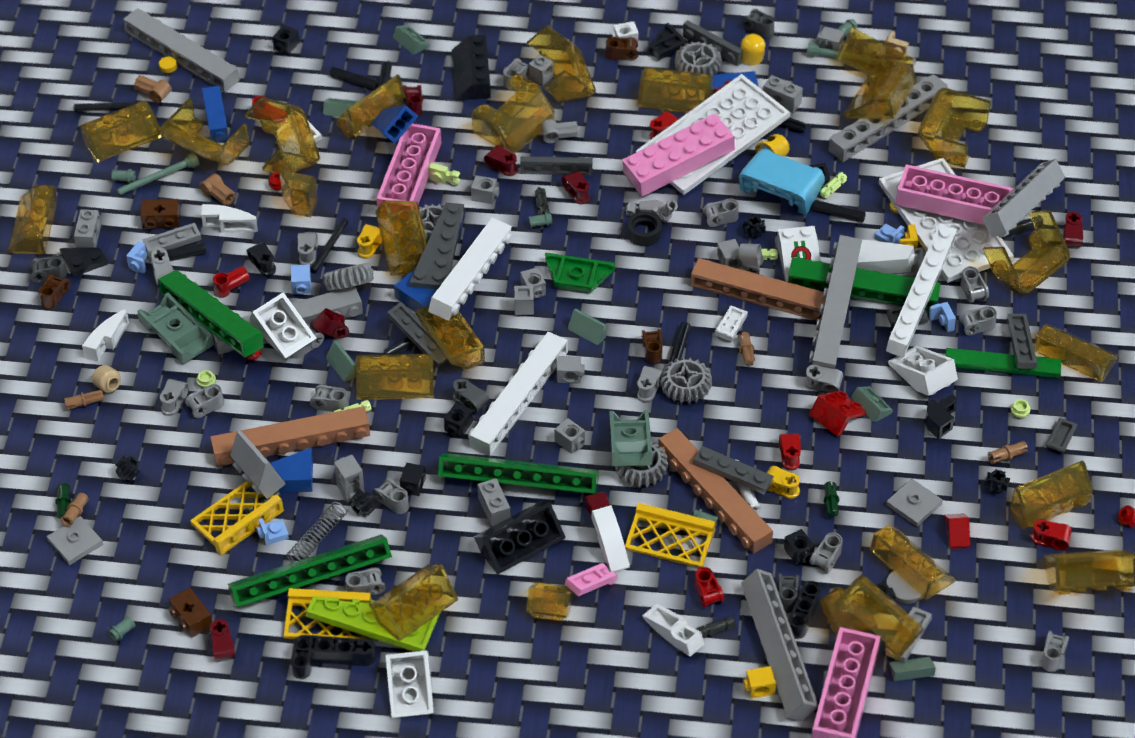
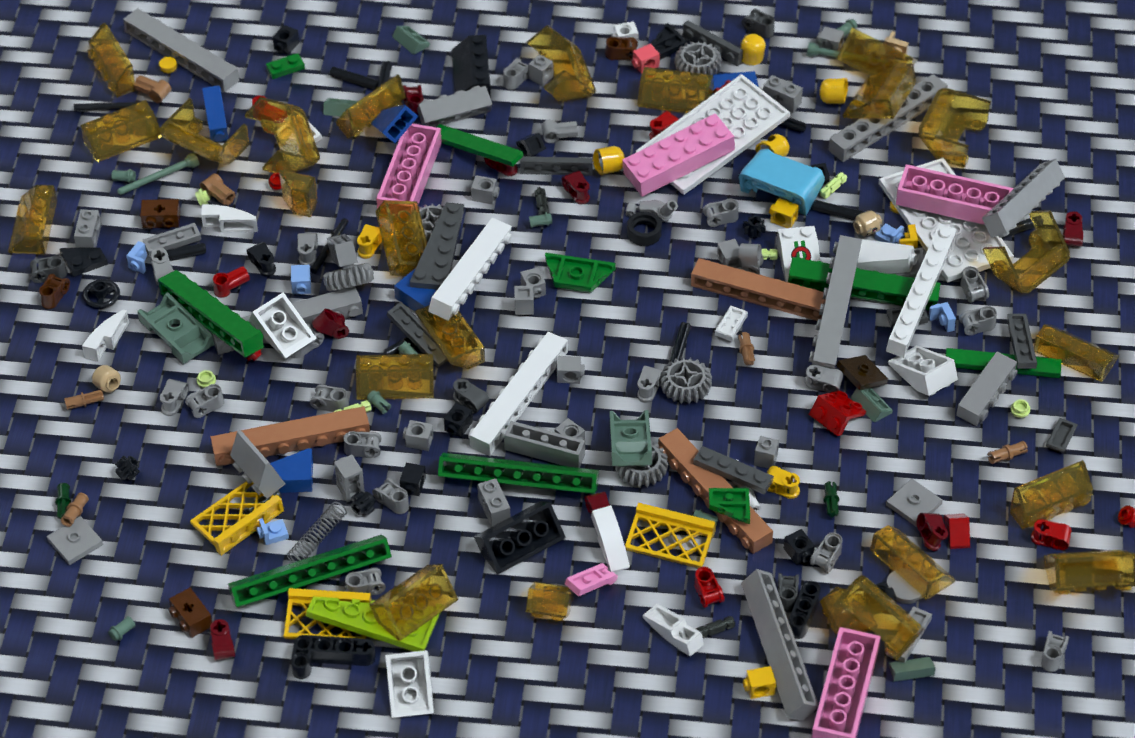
(100, 289): none -> black piece
(111, 61): none -> clear yellow slope
(202, 196): none -> yellowish green plate
(285, 66): none -> green plate
(341, 362): sand green slope -> none
(342, 251): none -> light grey brick
(360, 444): none -> light grey piece
(378, 401): none -> sand green pin
(405, 348): none -> sand green pin
(418, 435): none -> light grey brick
(441, 174): yellowish green plate -> none
(454, 107): none -> light grey brick
(479, 146): none -> green tile
(517, 119): clear yellow windscreen -> none
(531, 144): none -> black brick
(544, 445): none -> light grey brick
(587, 327): sand green slope -> none
(611, 159): none -> yellow helmet
(646, 57): none -> coral brick
(652, 346): reddish brown piece -> none
(731, 502): none -> green wing
(766, 452): none -> light grey brick
(784, 213): none -> yellow brick
(790, 450): red piece -> none
(834, 91): none -> yellow helmet
(862, 372): none -> dark brown plate
(867, 223): none -> tan head
(931, 529): none -> dark red piece
(939, 417): black brick -> none
(987, 388): none -> light grey brick
(997, 481): black gear -> none

